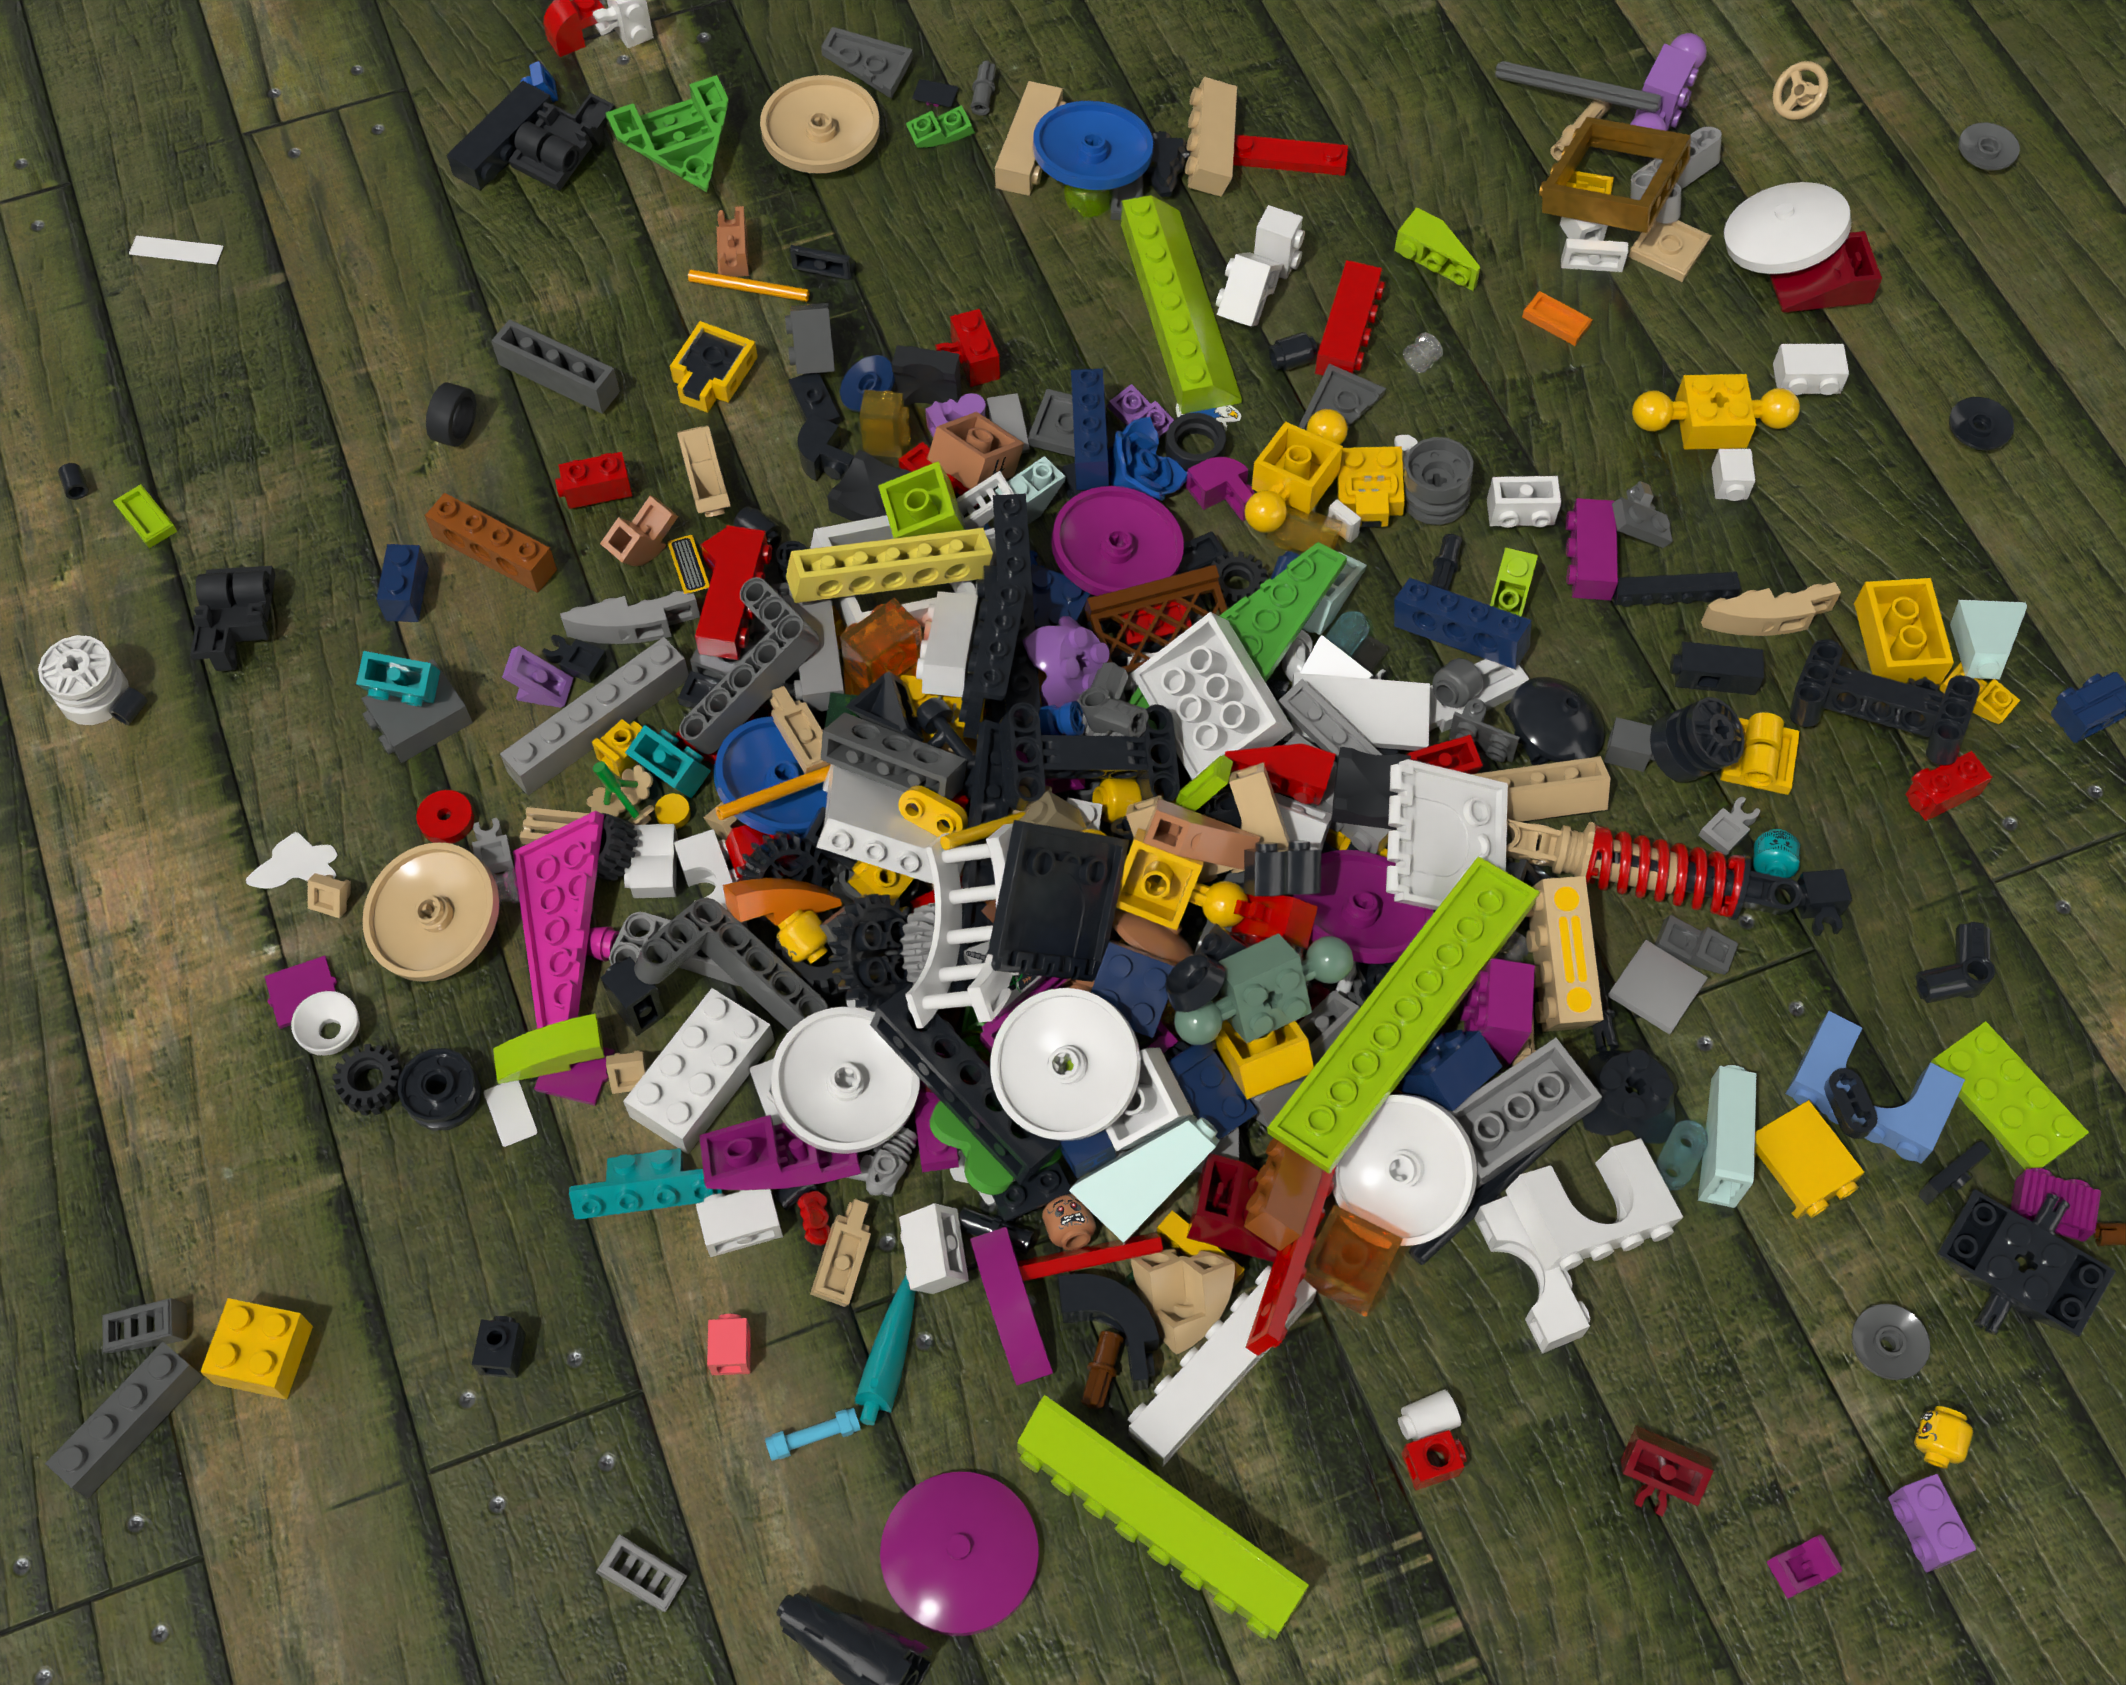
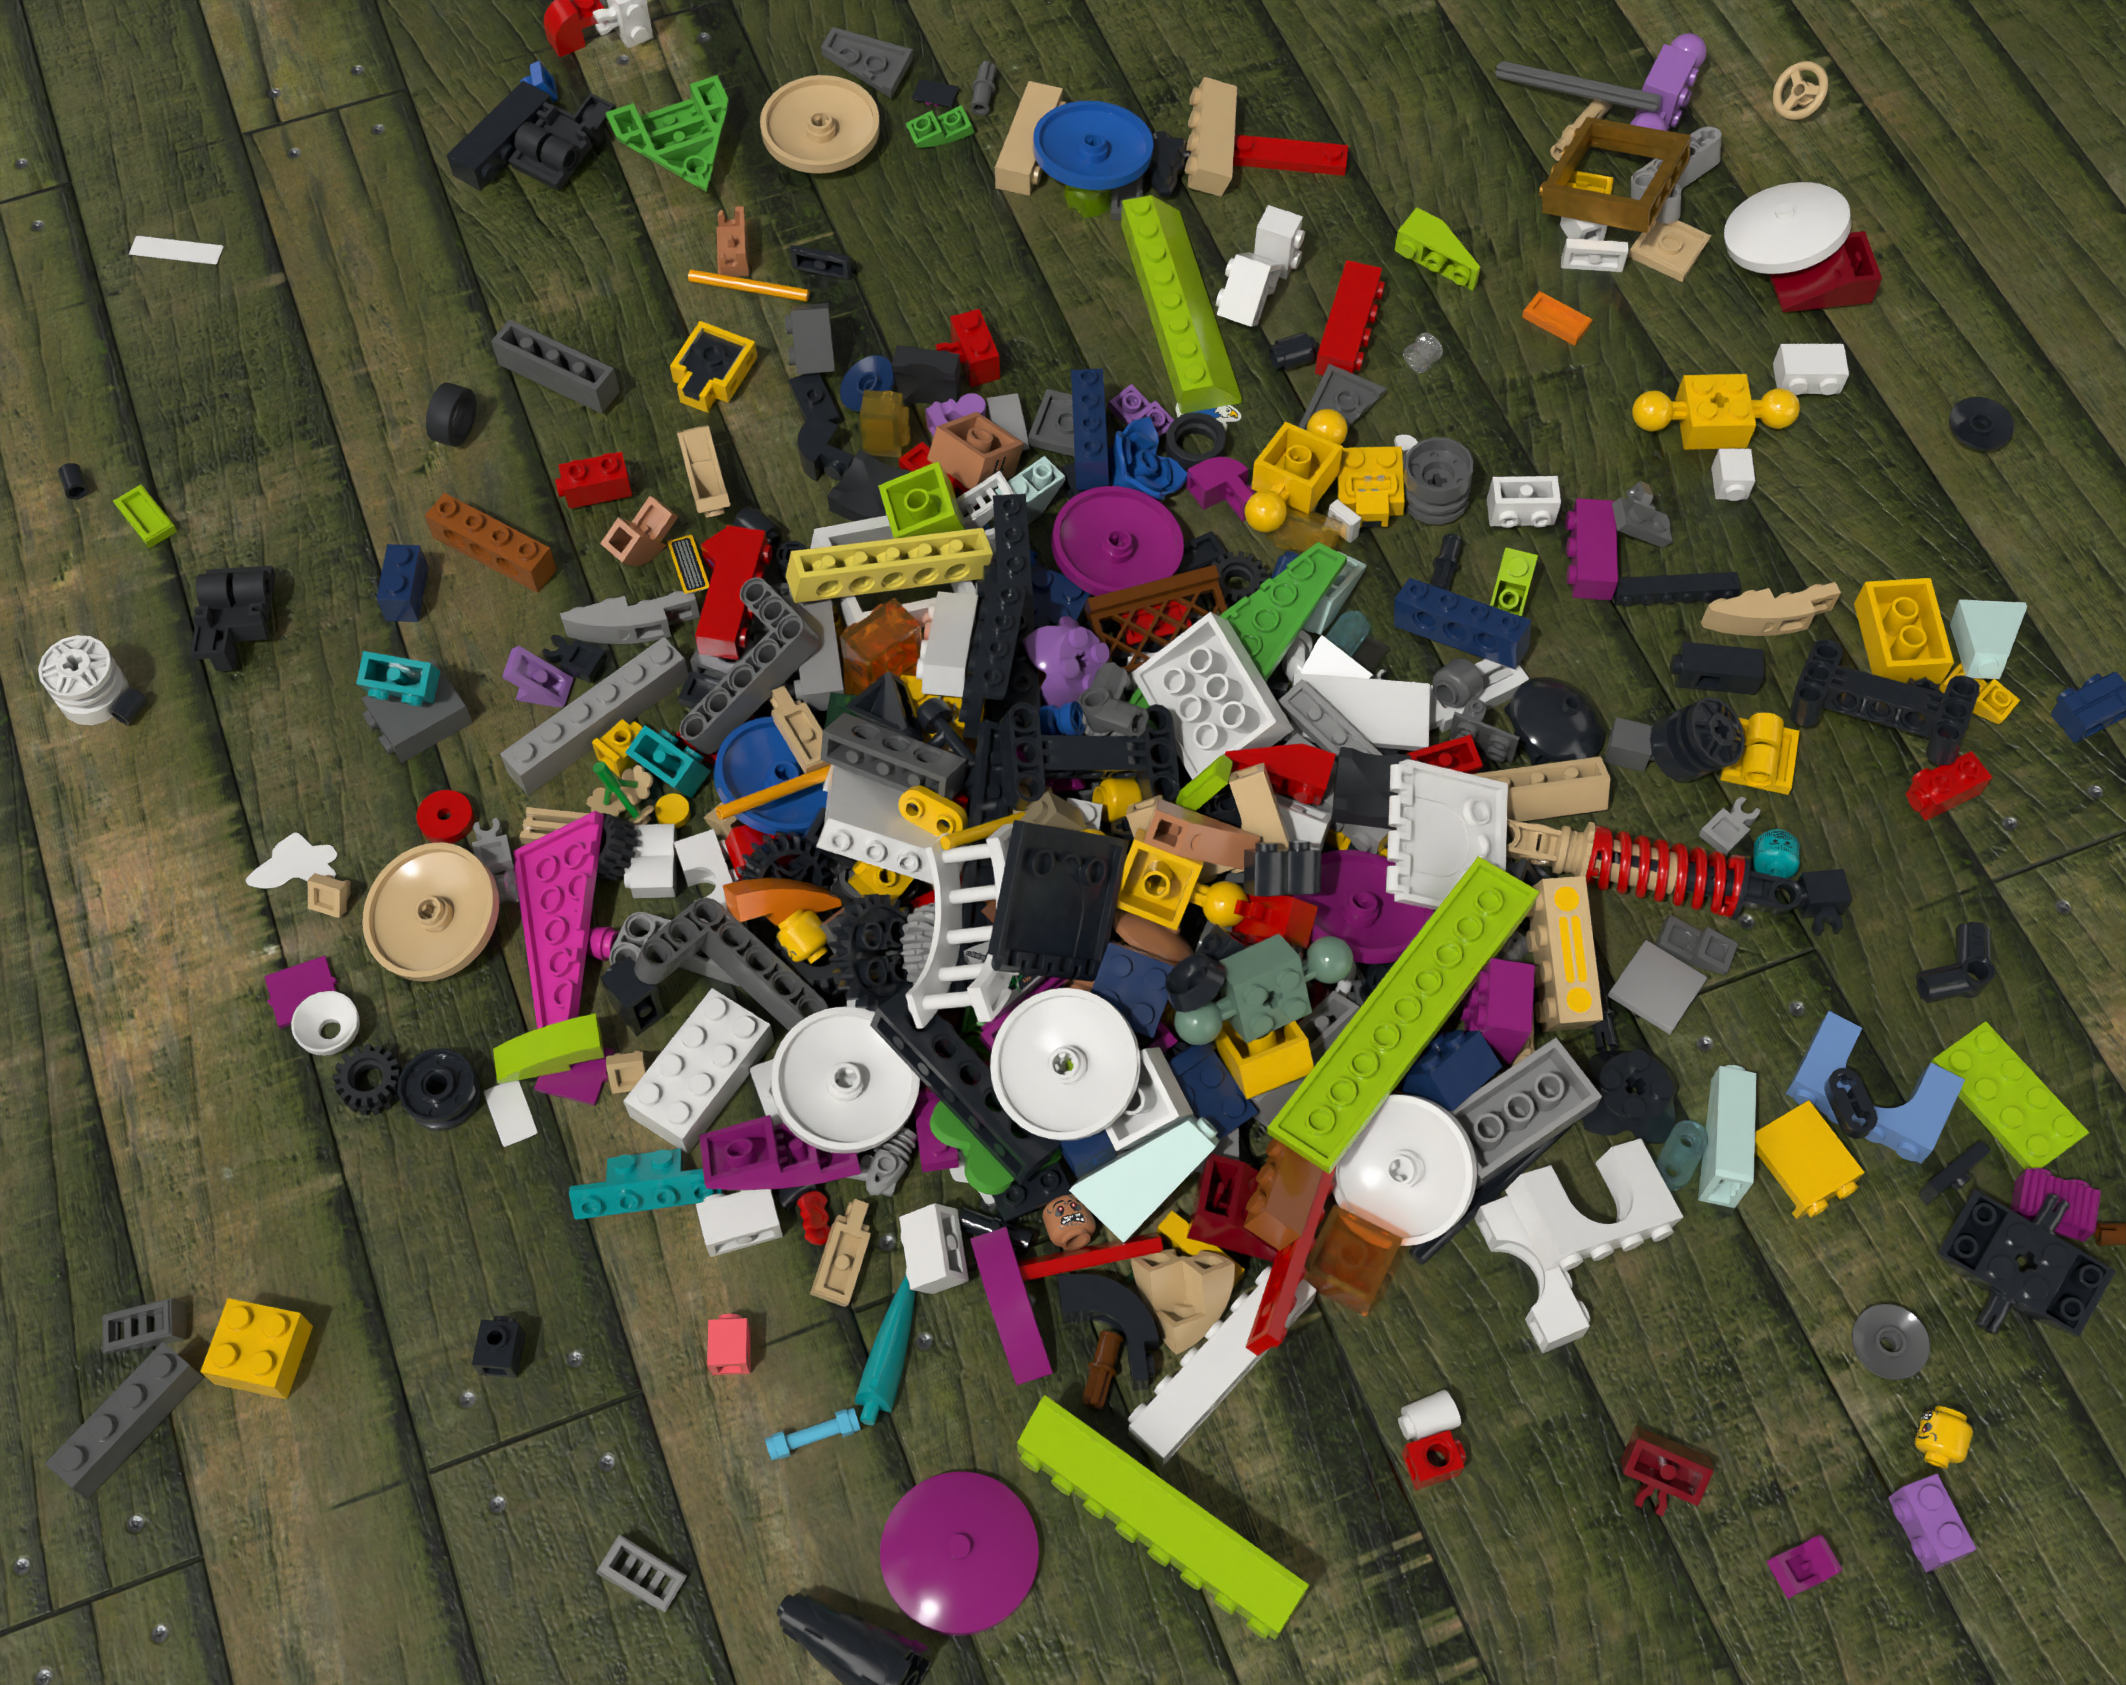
(1989, 146): dark grey dish -> none

